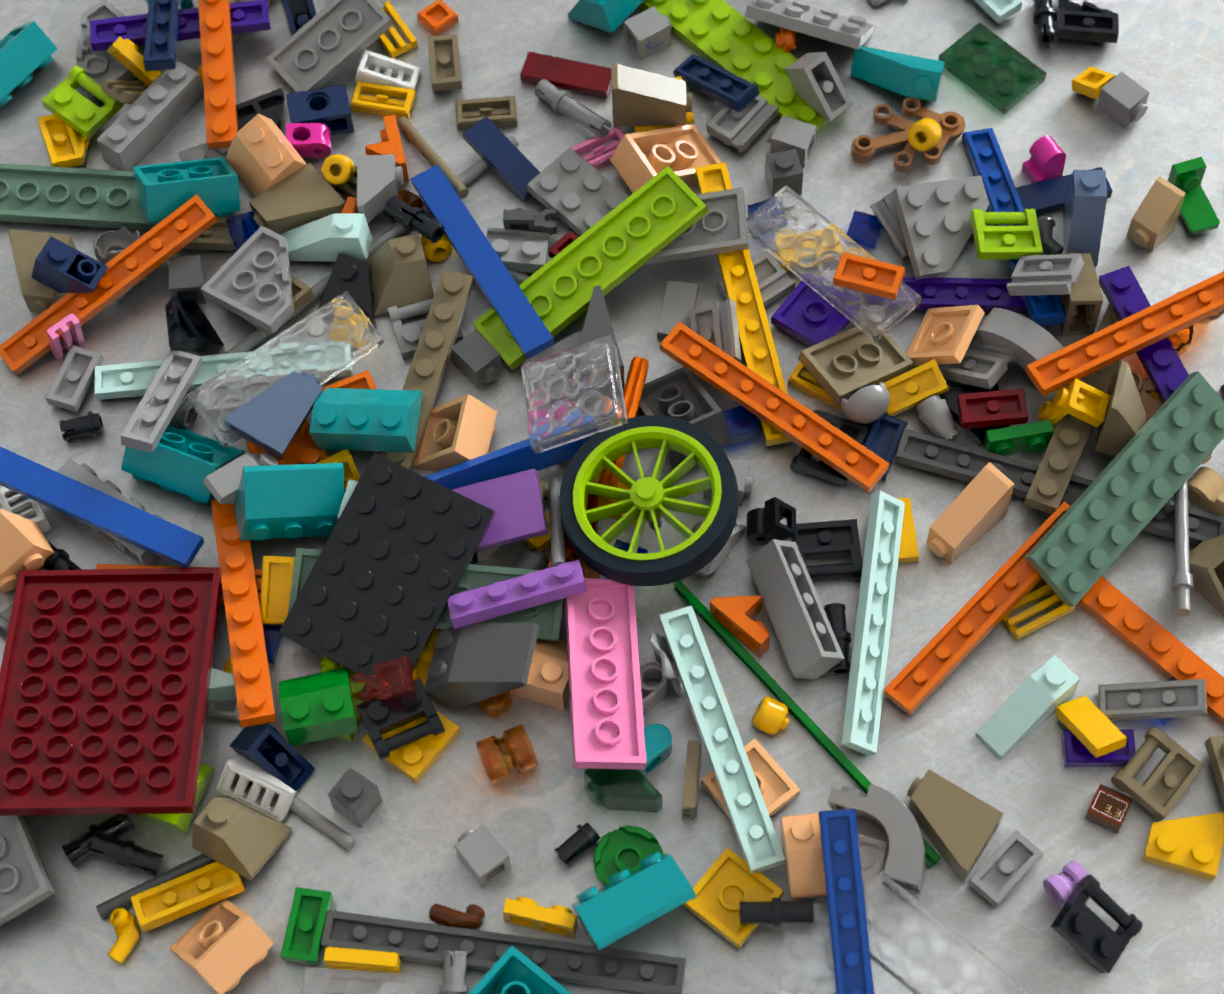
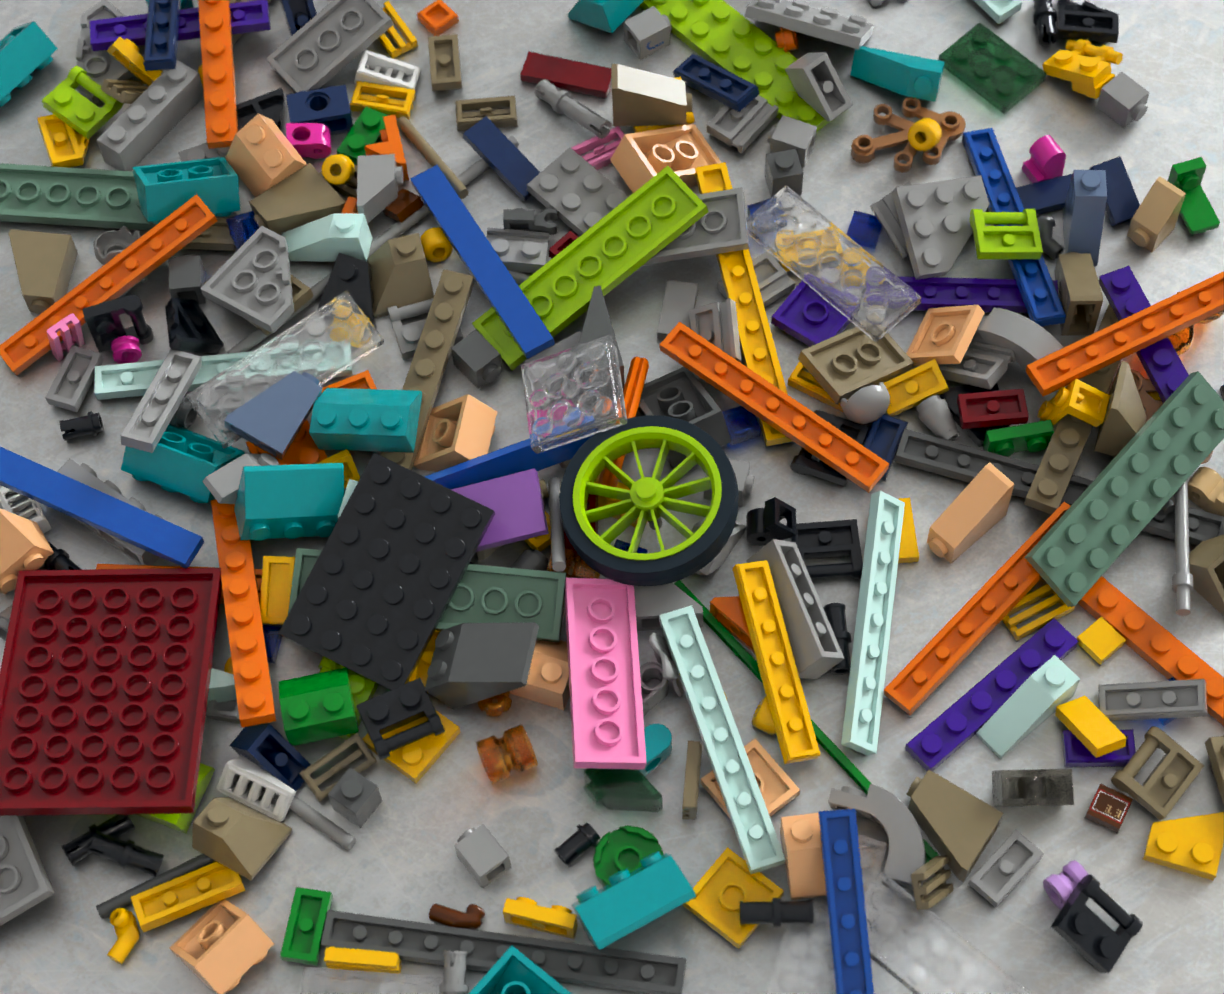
(67, 268): dark blue slope -> none
(106, 323): none -> black plate
(126, 349): none -> dark pink bush
(313, 784): none -> dark tan tile
(363, 132): none -> green plate
(389, 680): clear red plate -> none
(414, 219): black pin -> none
(516, 594): medium lavender plate -> none
(661, 599): none -> light grey slope
(776, 662): none -> yellow tile
(869, 276): orange plate -> none
(932, 889): none -> dark tan tile
(978, 705): none -> dark purple plate
(1032, 787): none -> clear smoke brick
(1045, 274): light grey plate -> none
(1082, 63): none -> yellow plate
(1100, 640): none -> yellow tile
(1121, 197): none -> dark blue tile

